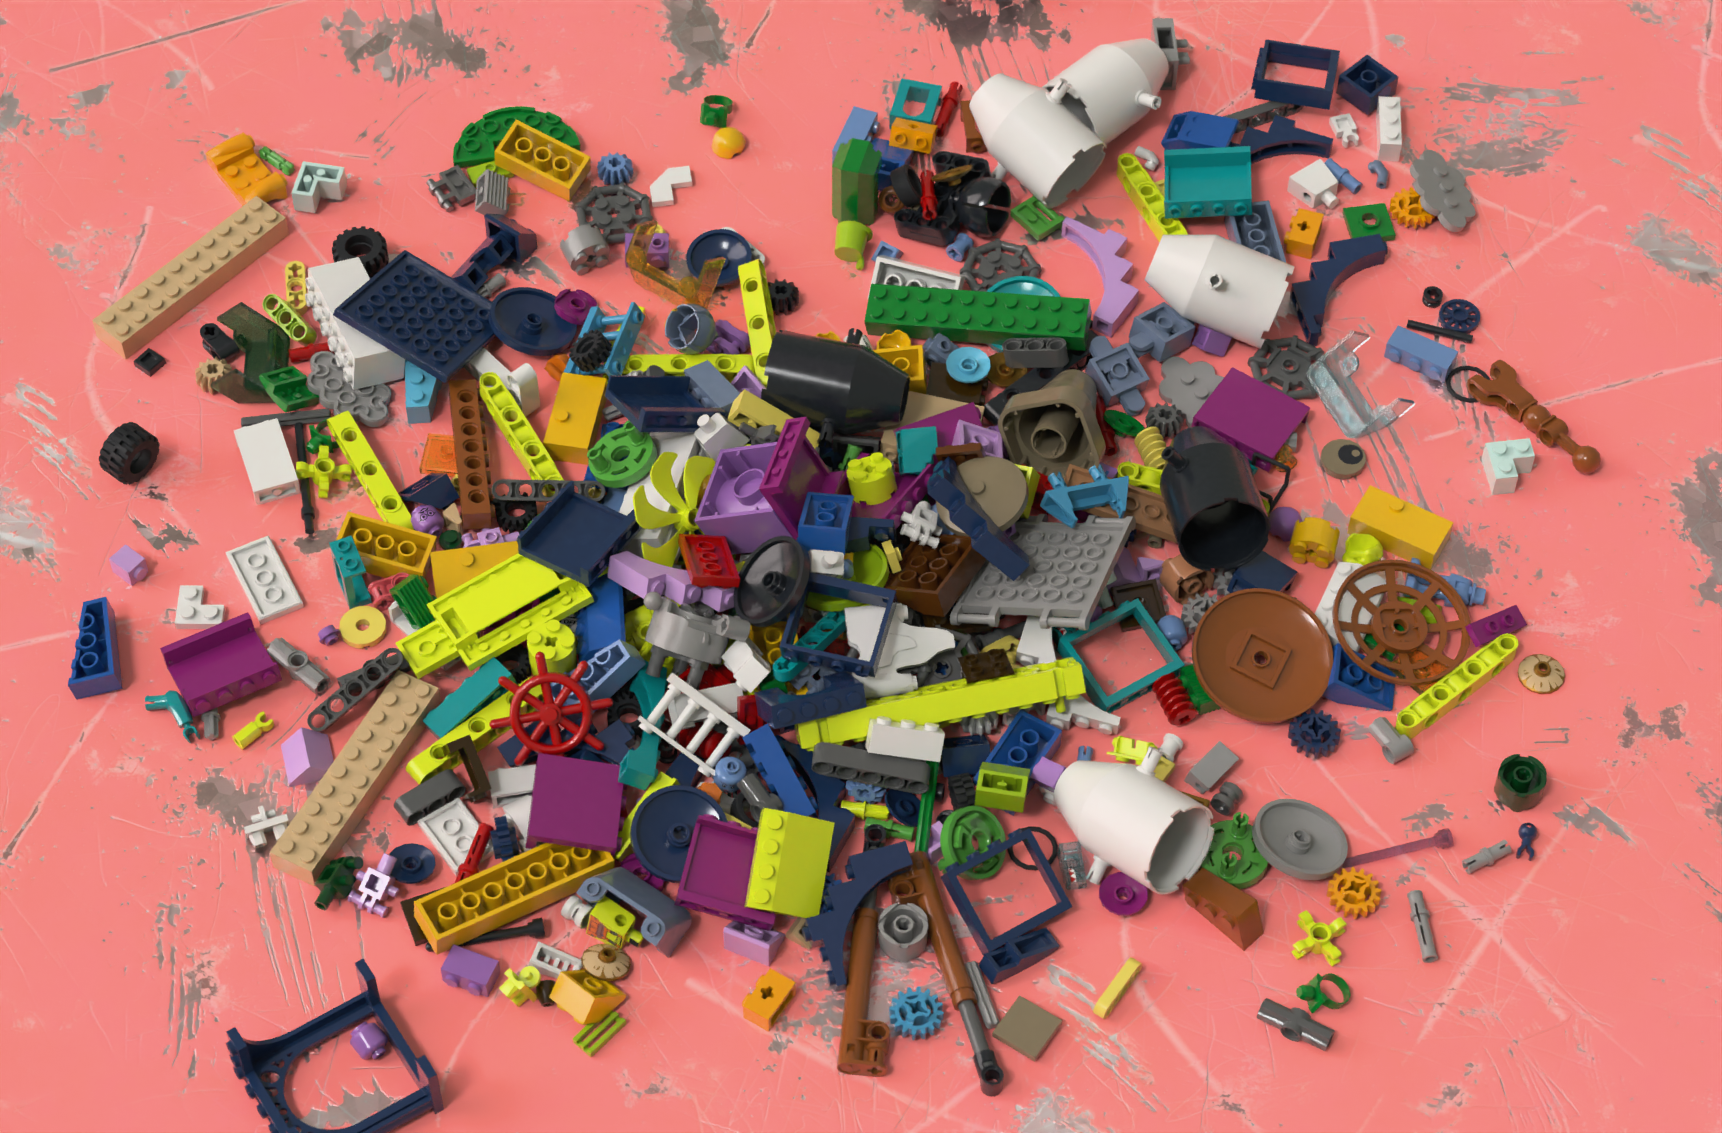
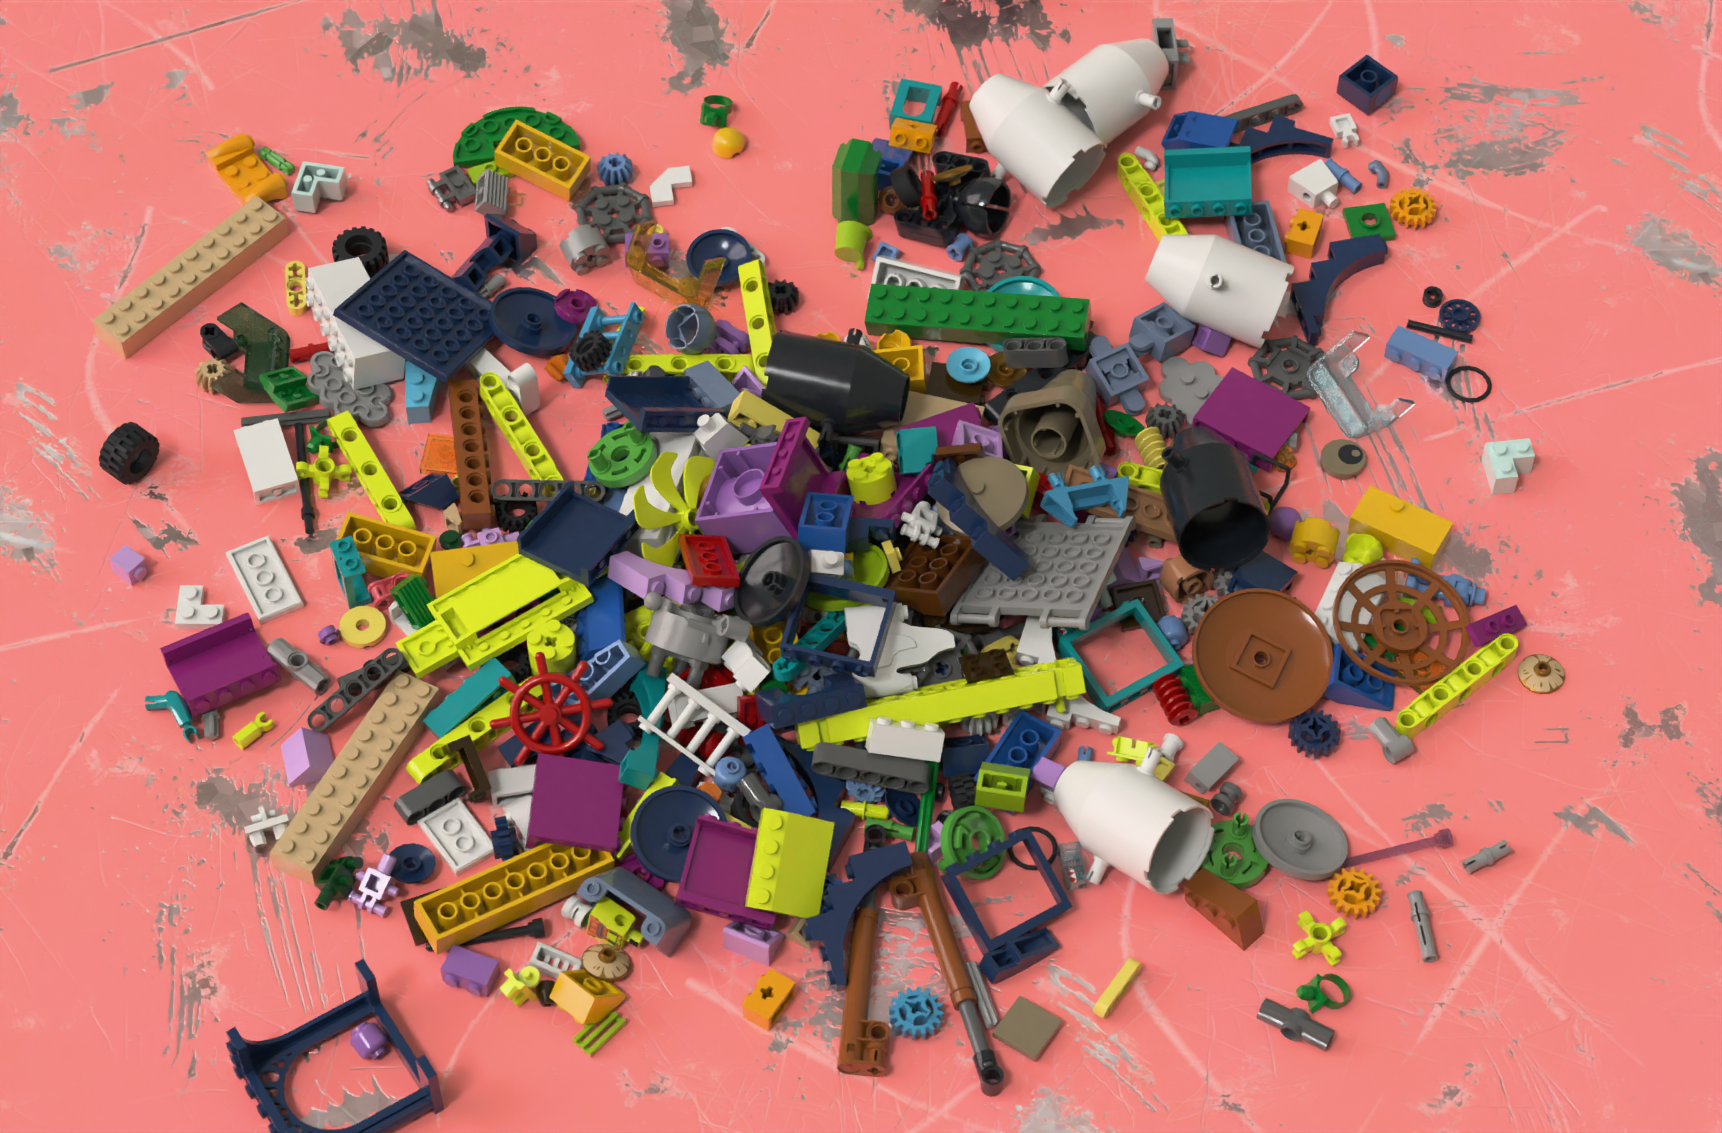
(97, 653): blue wedge -> none
(149, 362): black tile -> none
(281, 316): lime beam -> none
(427, 520): medium lavender head -> none
(475, 852): red pin -> none
(575, 417): yellow brick -> none
(668, 752): black bush -> none
(860, 125): medium blue brick -> none
(903, 931): light grey brick -> none
(938, 349): sand blue brick -> none
(1034, 221): bright green plate -> none
(1106, 254): lavender arch -> none
(1122, 885): magenta dish -> none
(1299, 56): dark blue window -> none
(1388, 129): white brick -> none
(1442, 190): light grey plate -> none
(1520, 405): dark orange piece -> none
(1520, 782): dark green brick -> none
(1527, 834): dark blue arm -> none

